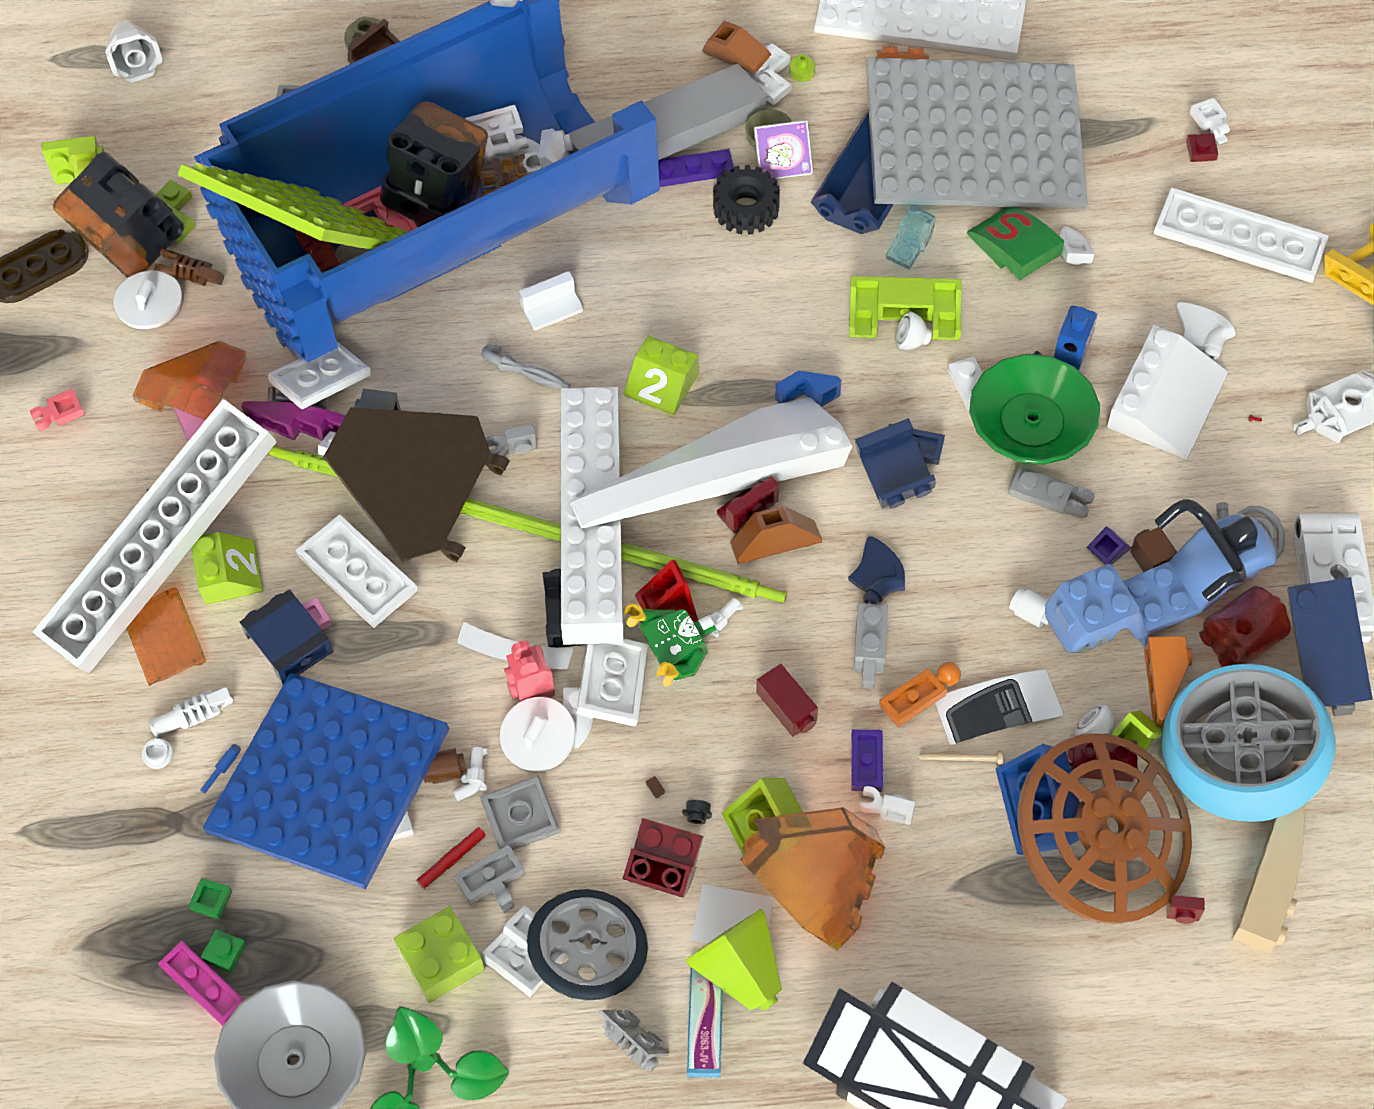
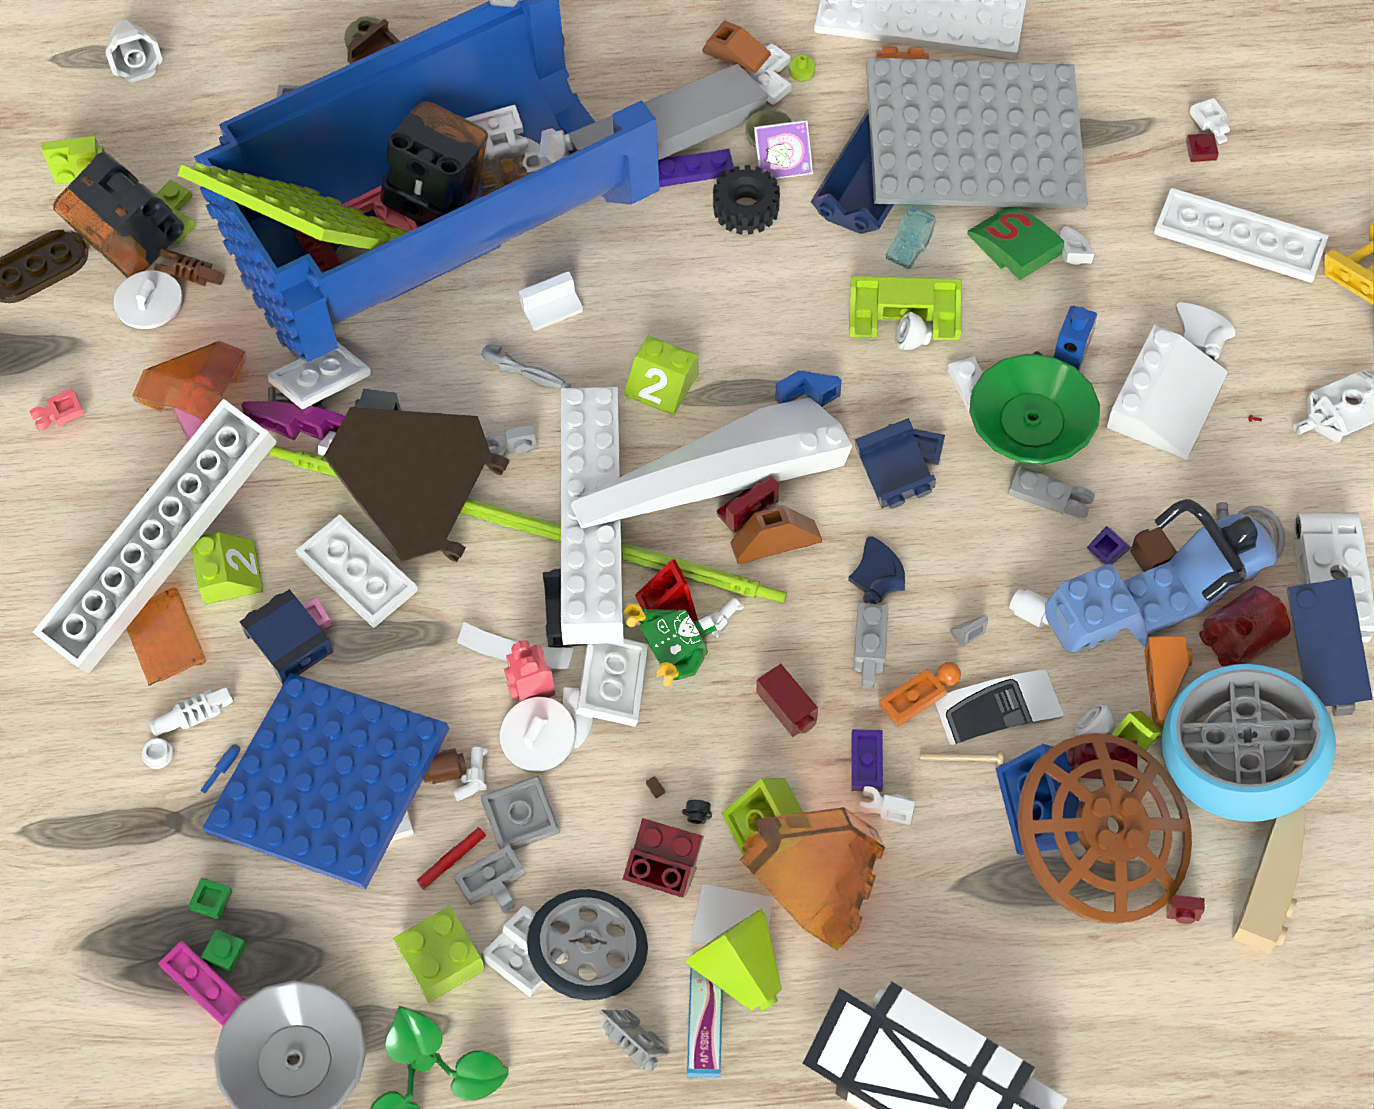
(970, 630): none -> light grey slope

